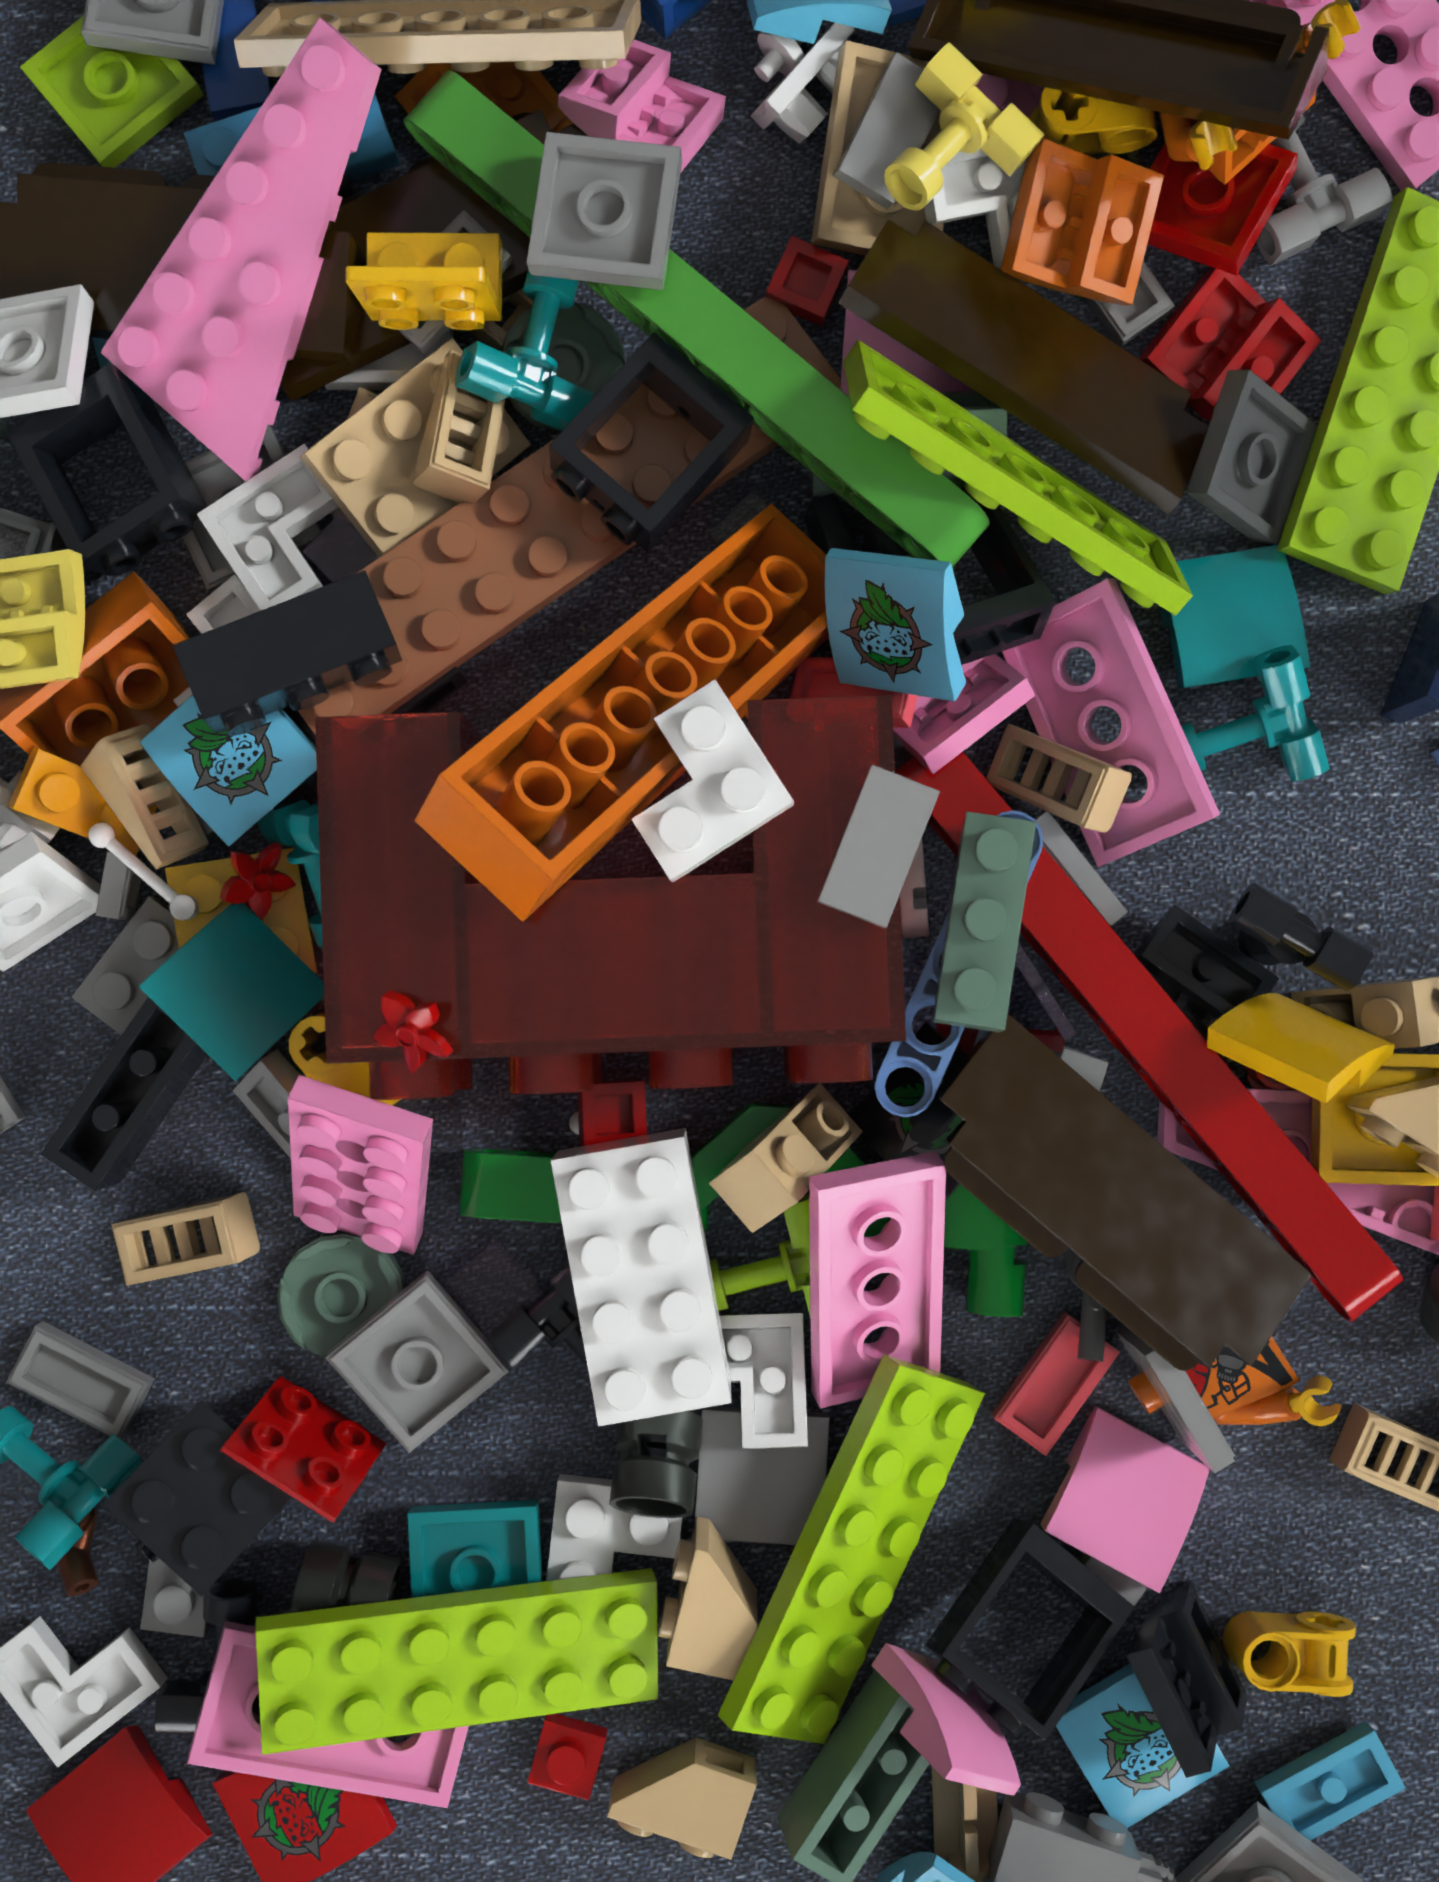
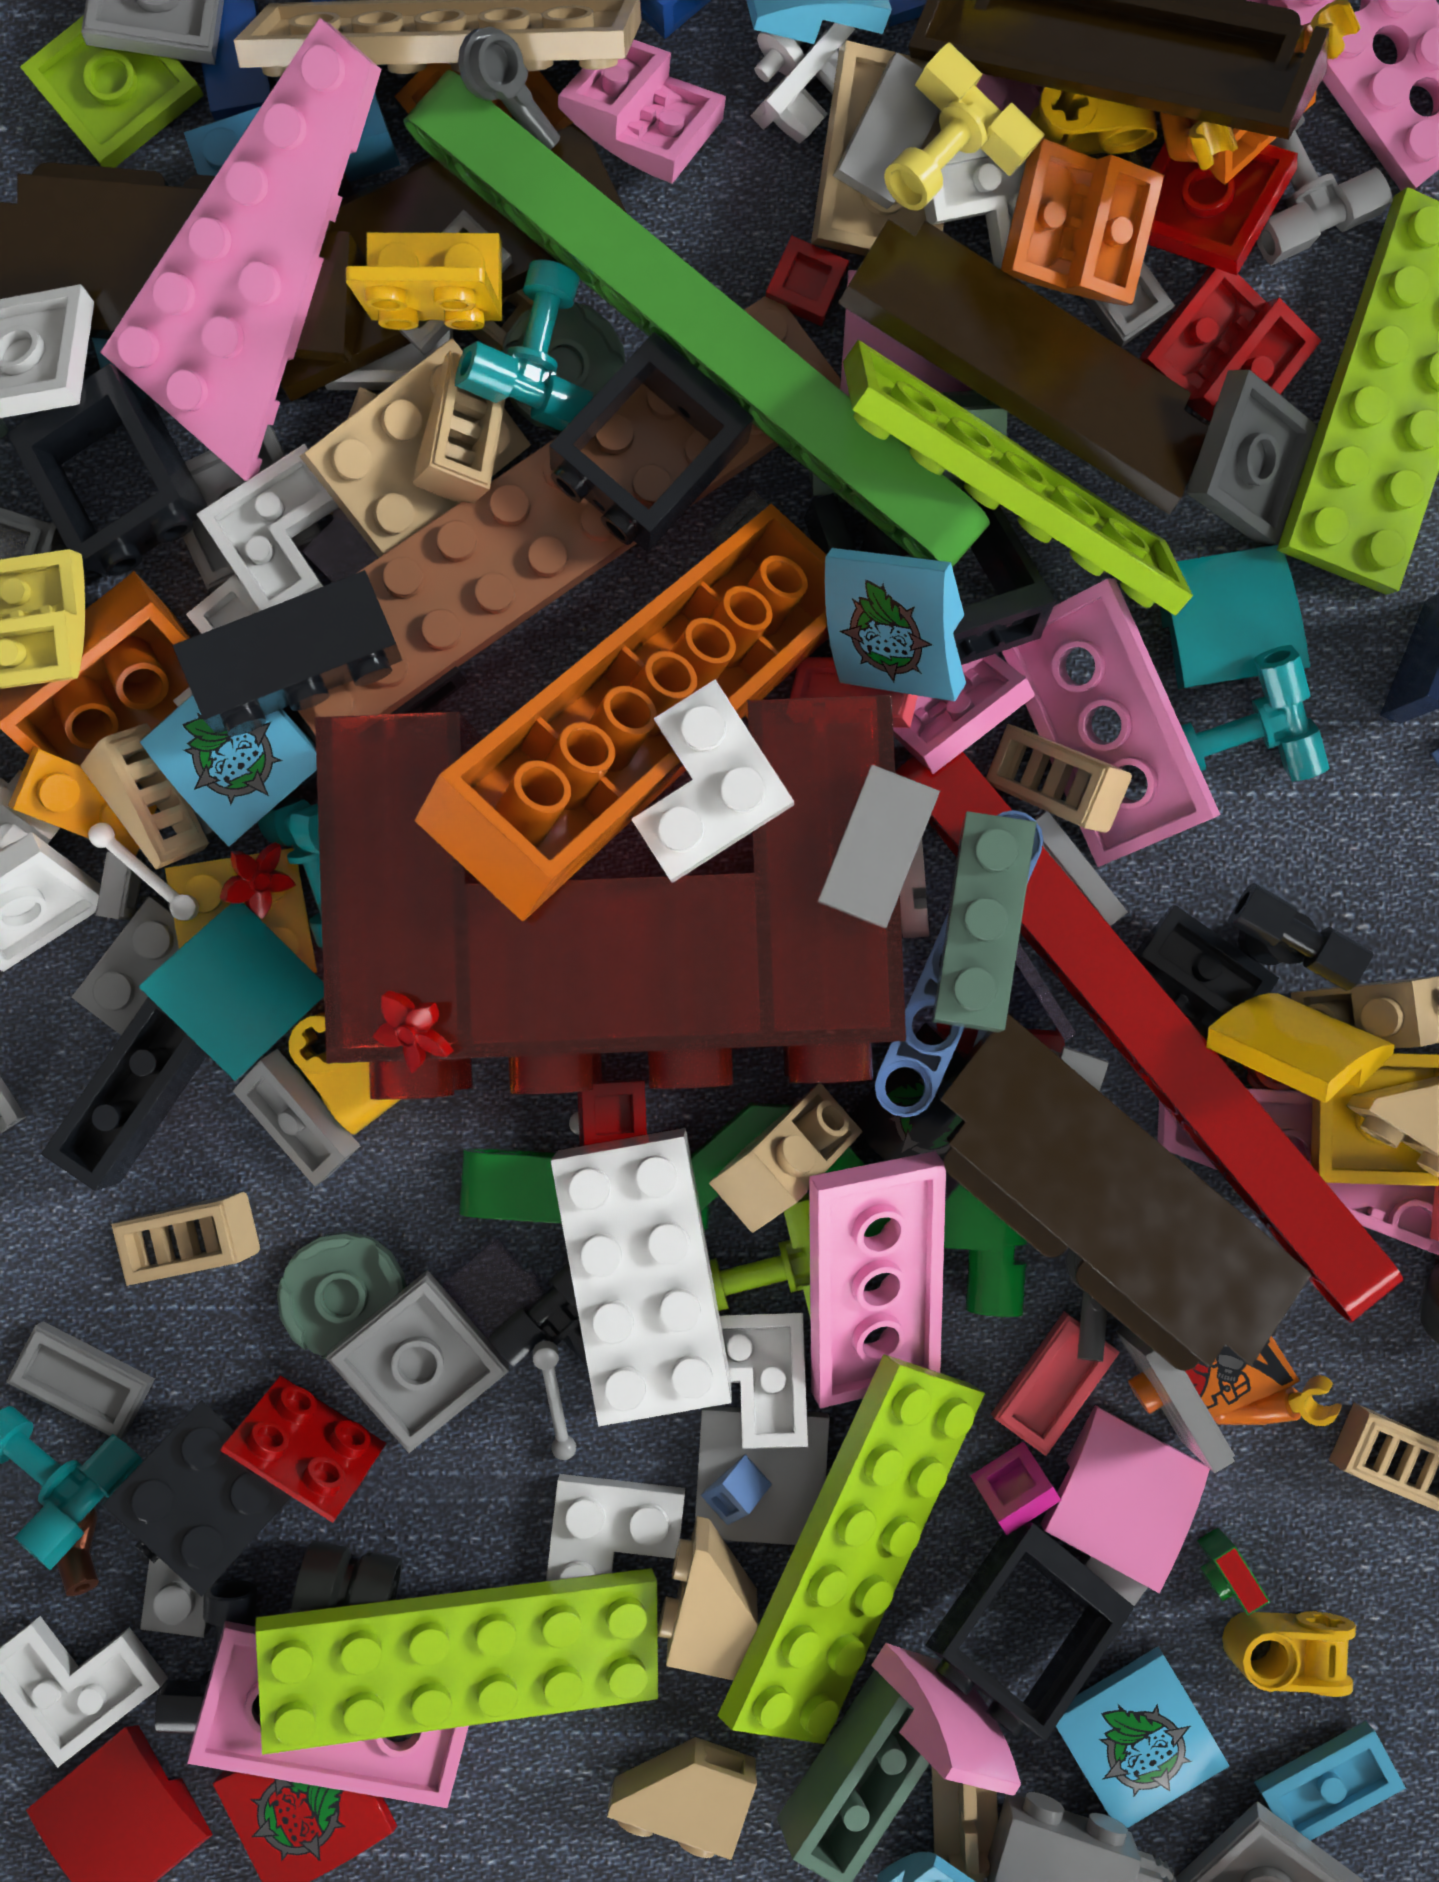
(358, 1165): bright pink plate -> none
(474, 1546): teal plate -> none
(495, 70): none -> dark grey plate
(546, 1358): none -> light grey hinge
(567, 1755): red plate -> none
(604, 210): light grey plate -> none
(657, 1484): pearl dark grey wheel -> none
(737, 1491): none -> medium blue piece
(1015, 1488): none -> dark pink plate
(1187, 1678): black slope -> none
(1230, 1573): none -> plate

